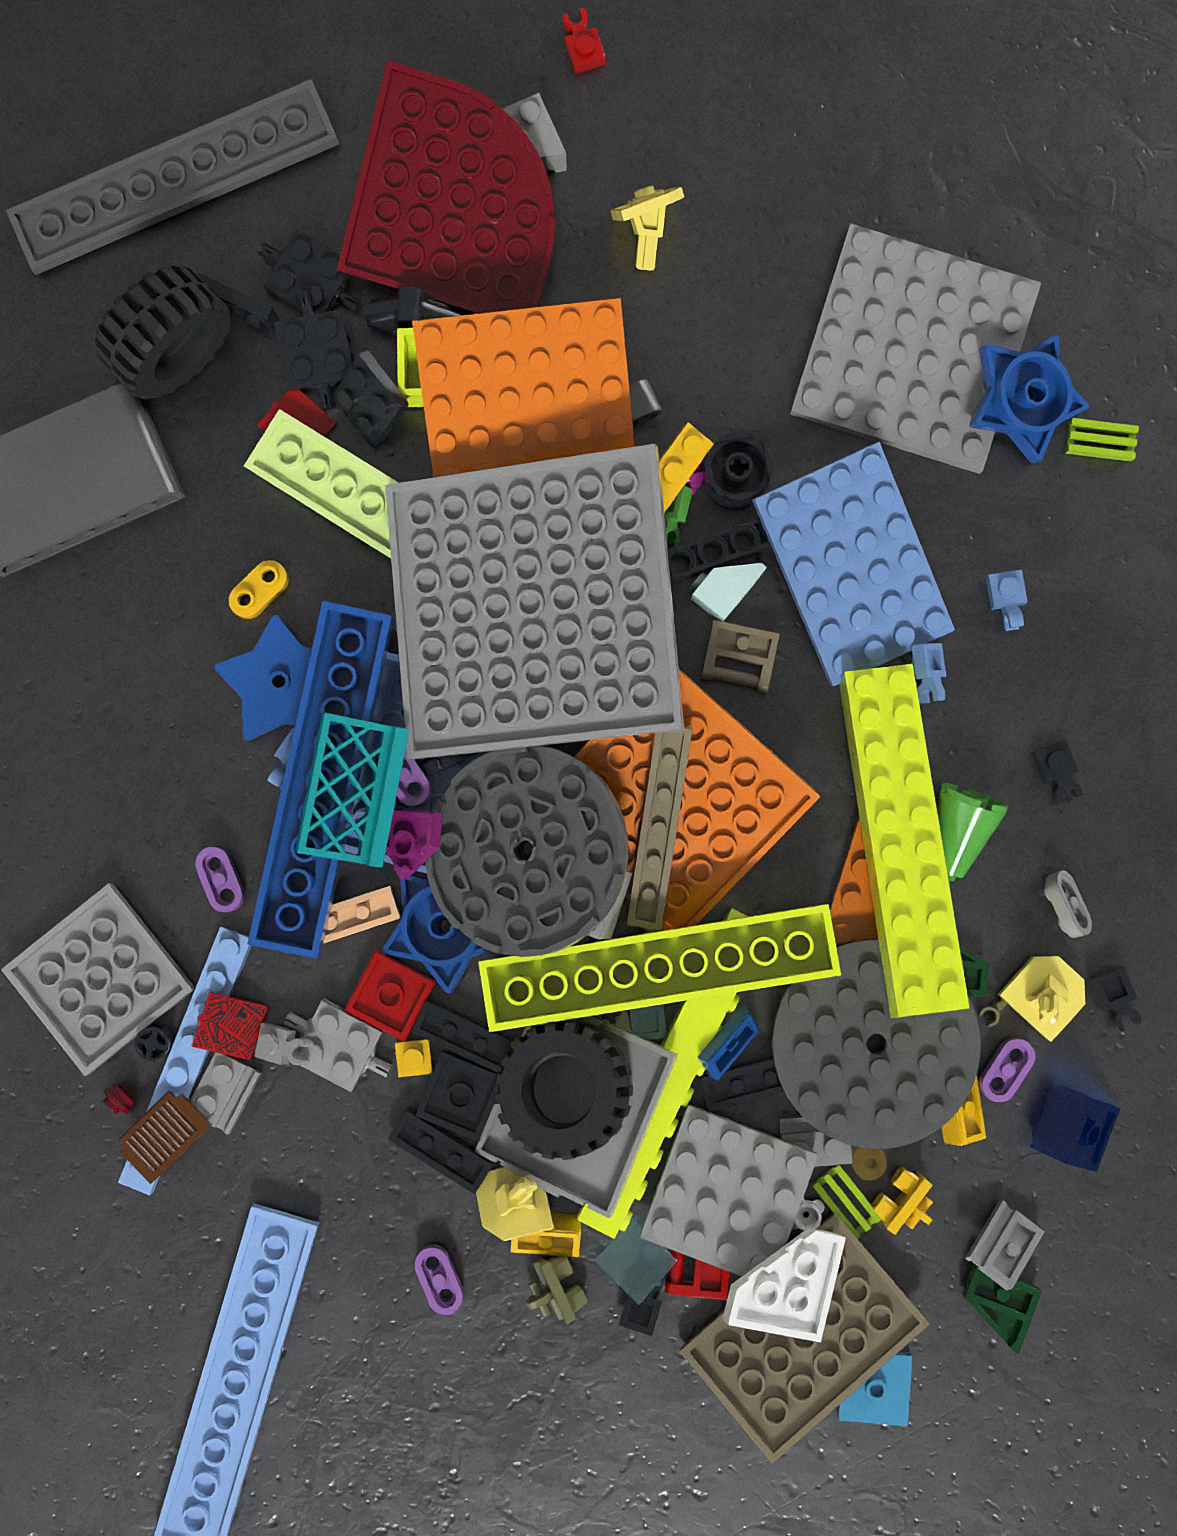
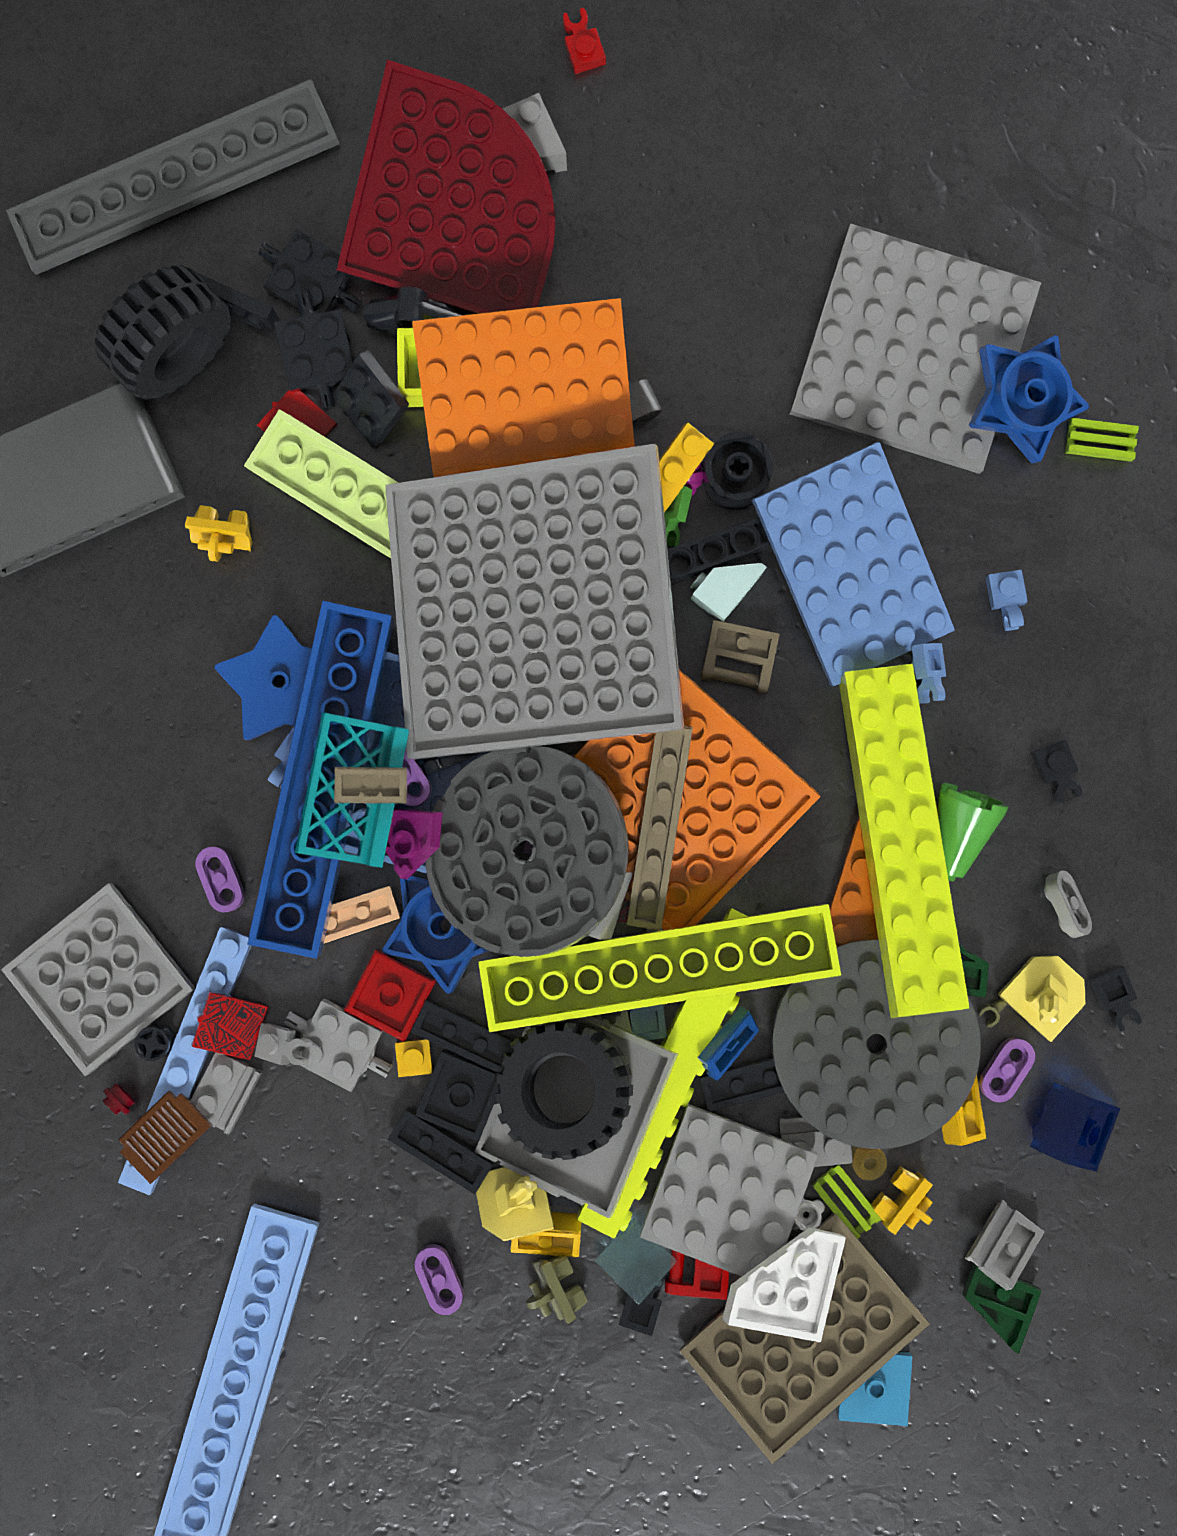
(219, 536): none -> yellow hips
(260, 592): yellow plate -> none
(370, 785): none -> dark tan plate
(647, 219): light yellow piece -> none

